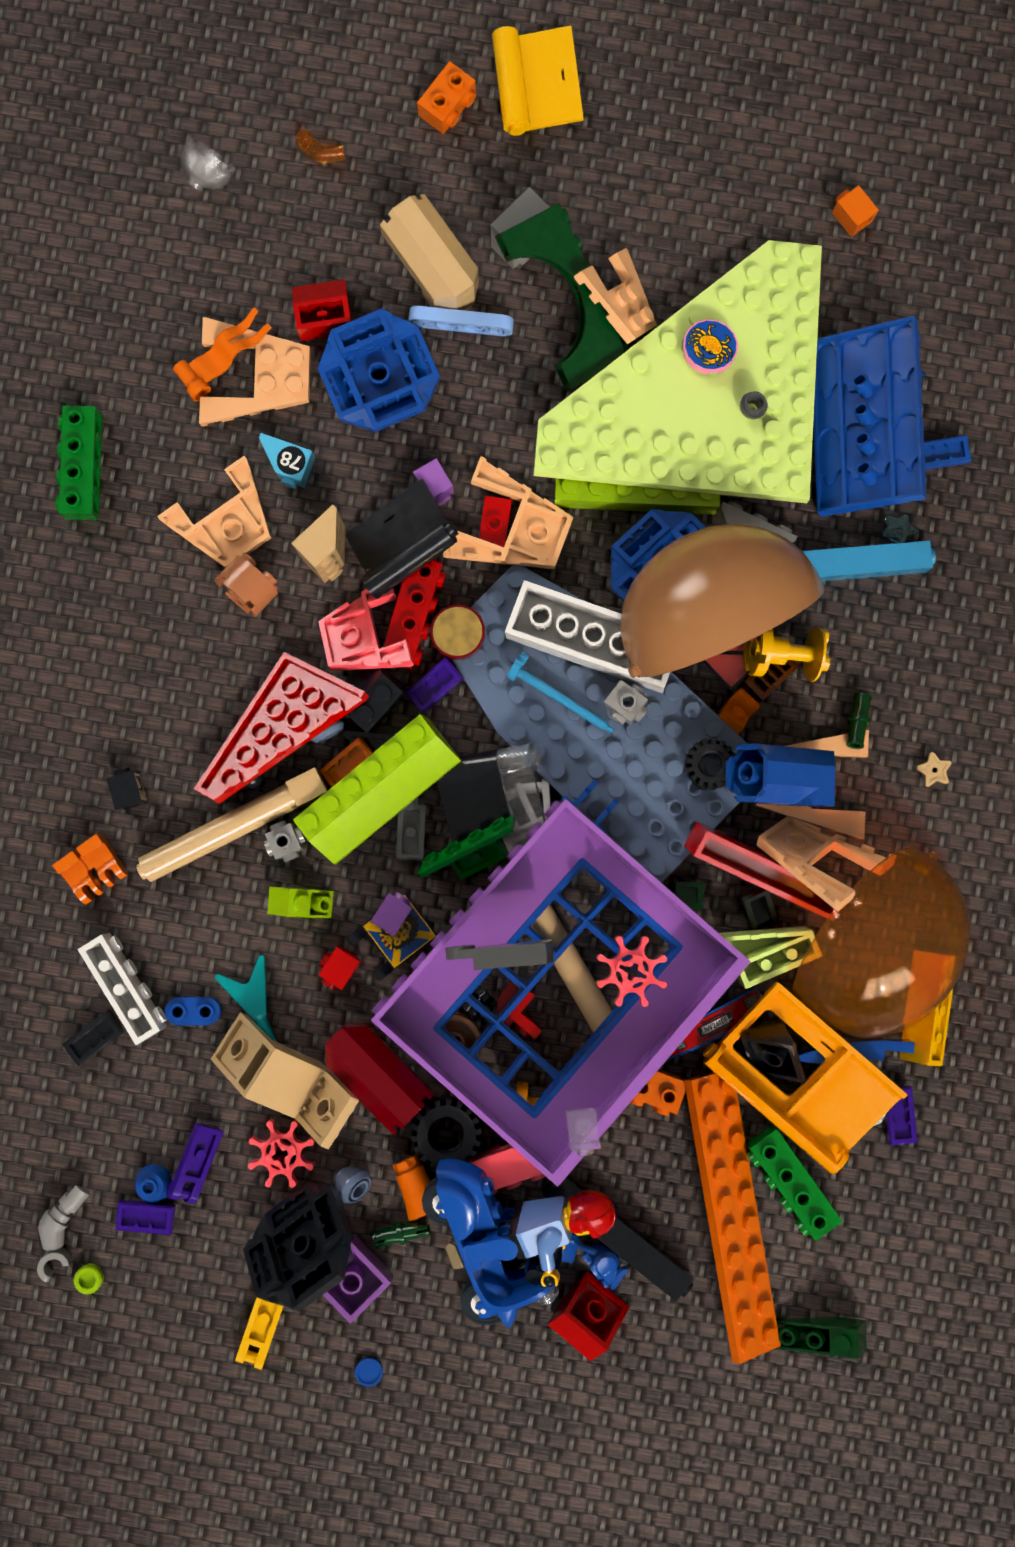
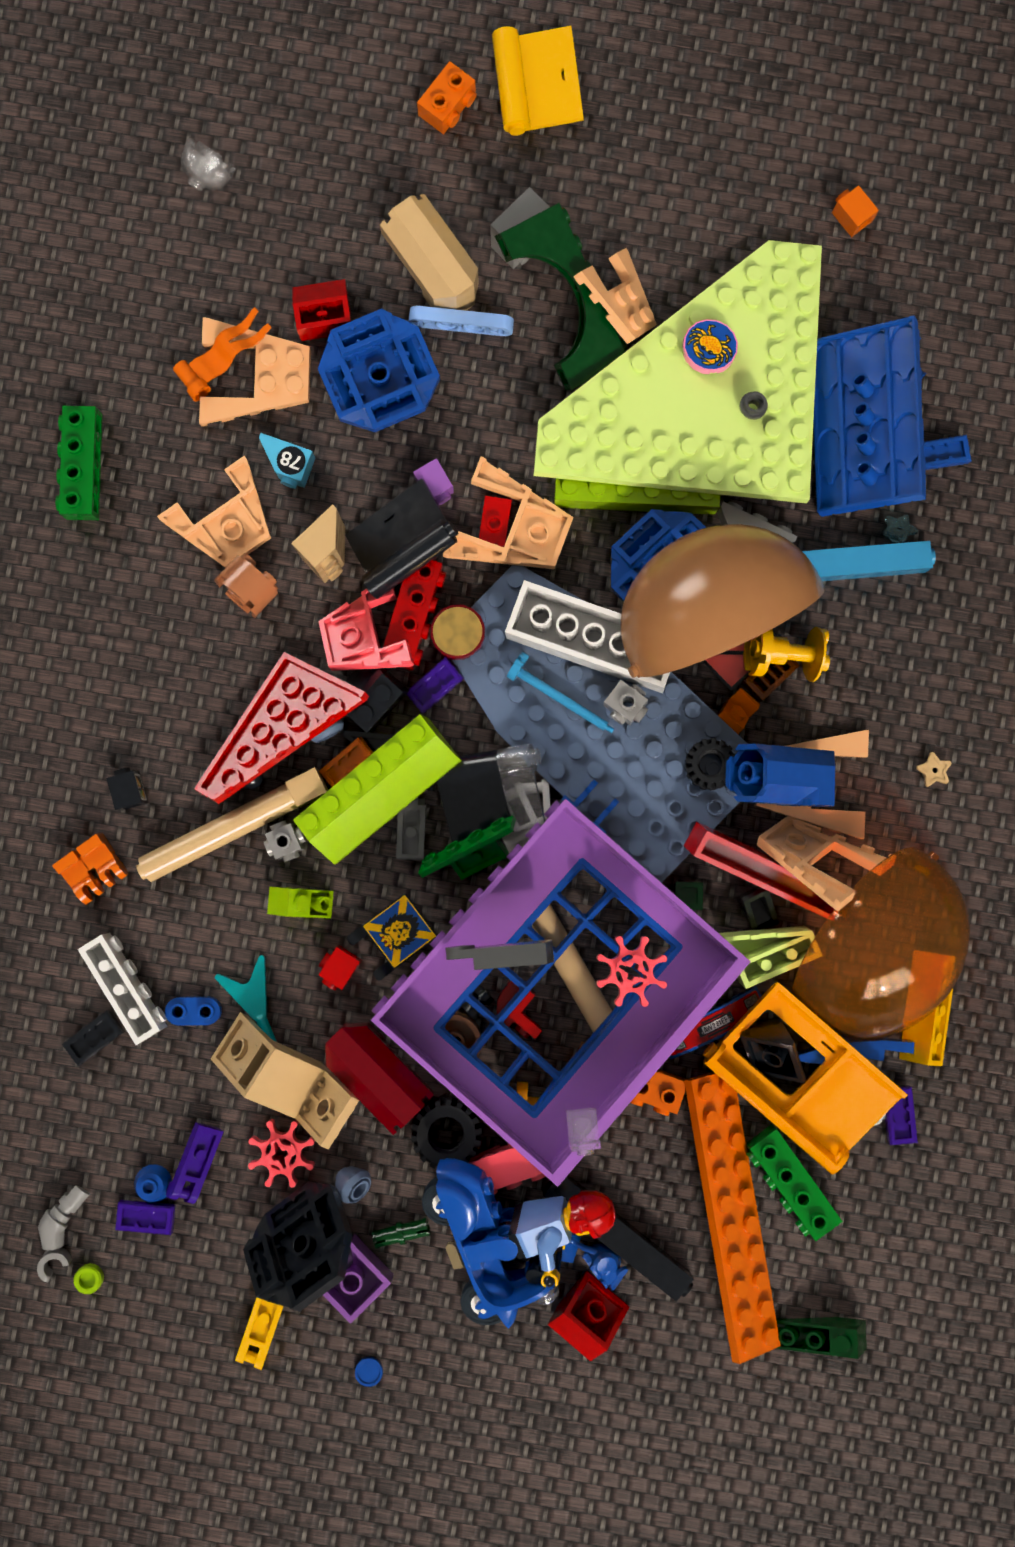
(318, 151): clear orange arm -> none
(392, 913): medium lavender brick -> none
(412, 1182): orange plant -> none
(858, 720): dark green pin -> none

